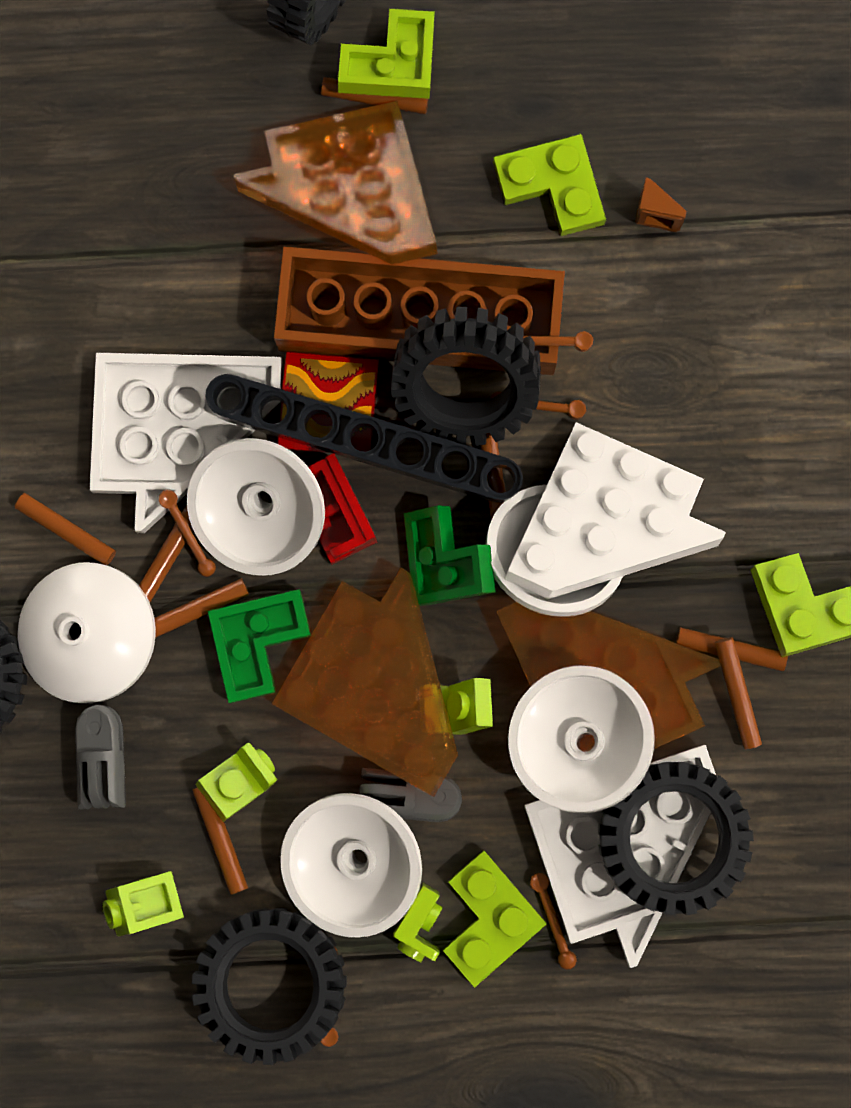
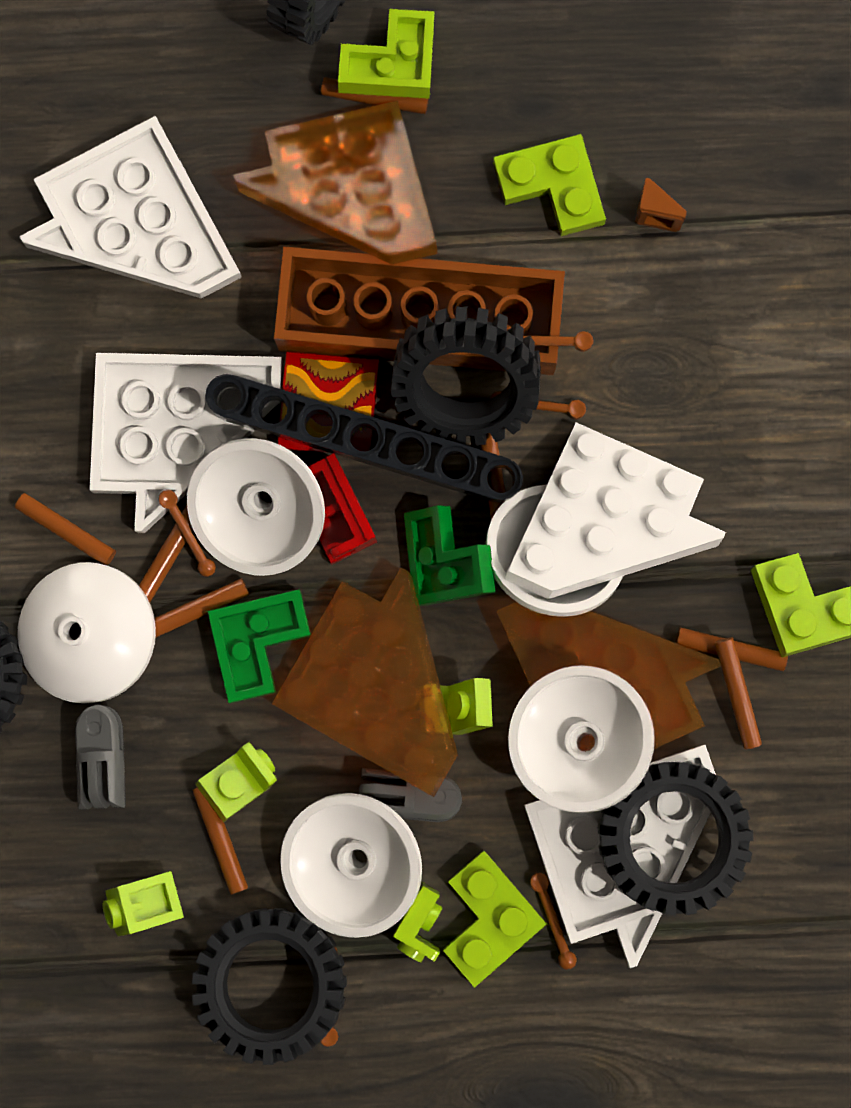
(133, 215): none -> white wing

